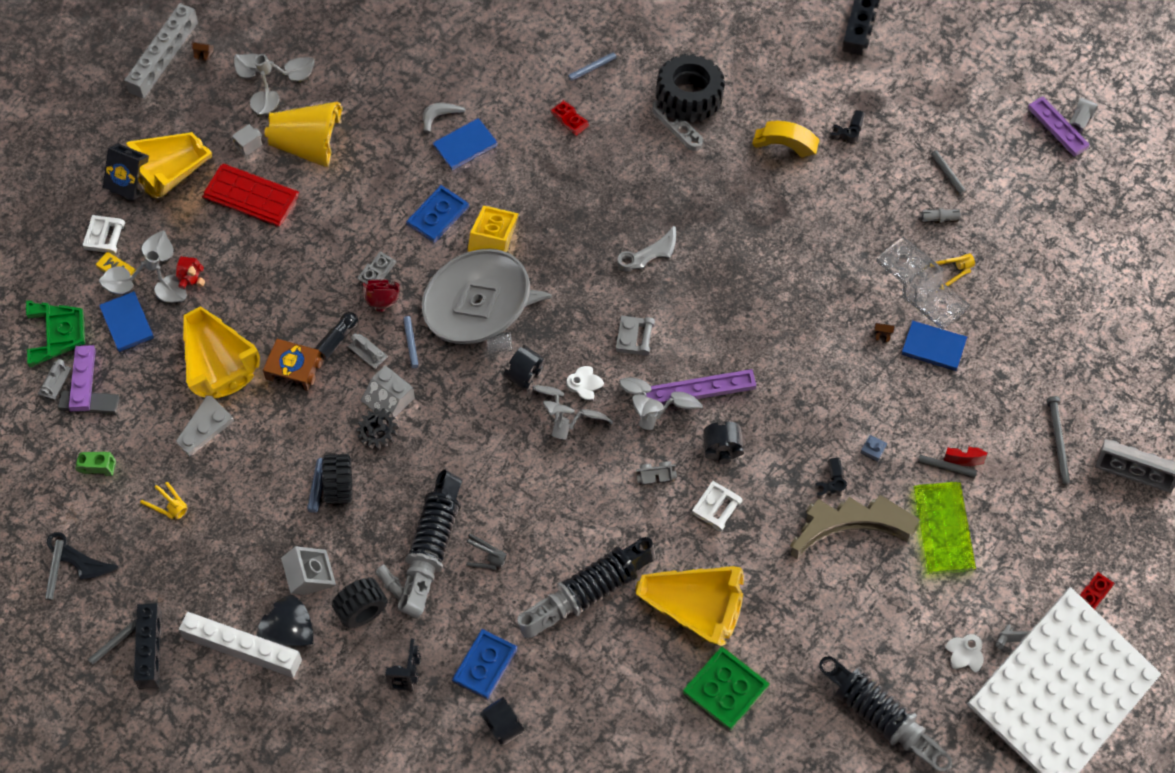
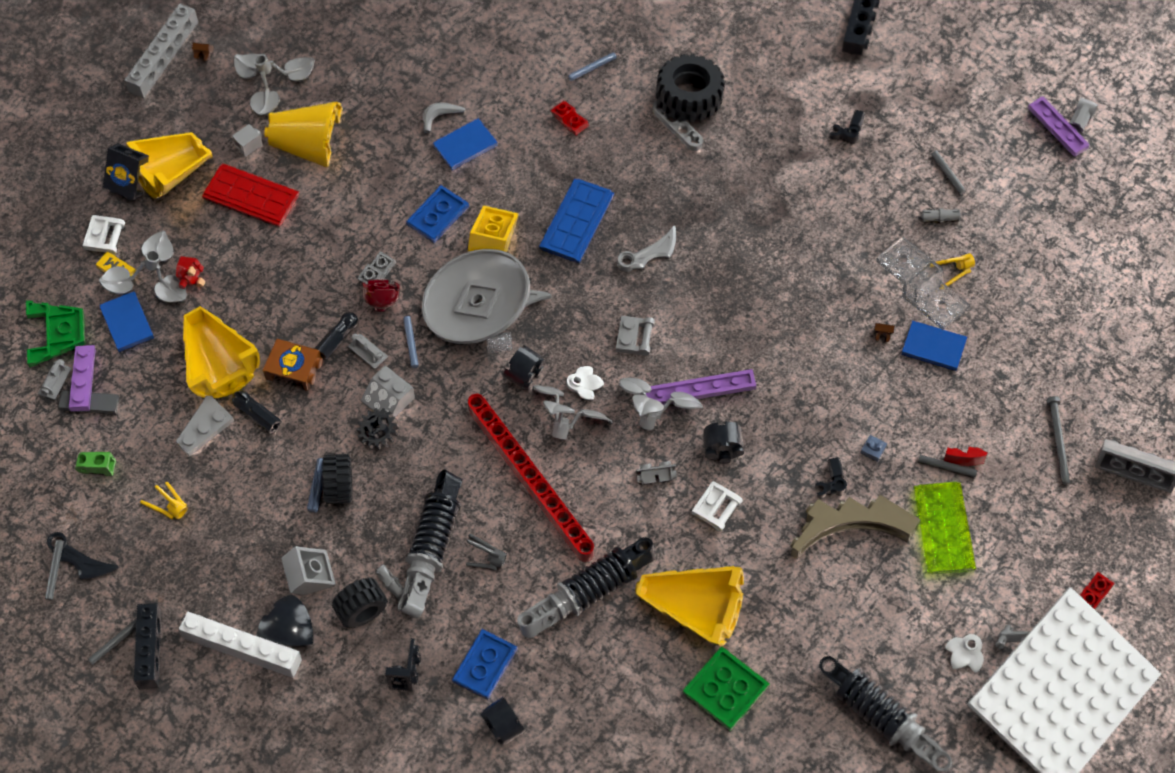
(256, 411): none -> black piece
(533, 484): none -> red beam
(576, 220): none -> blue piece
(788, 134): yellow arch -> none

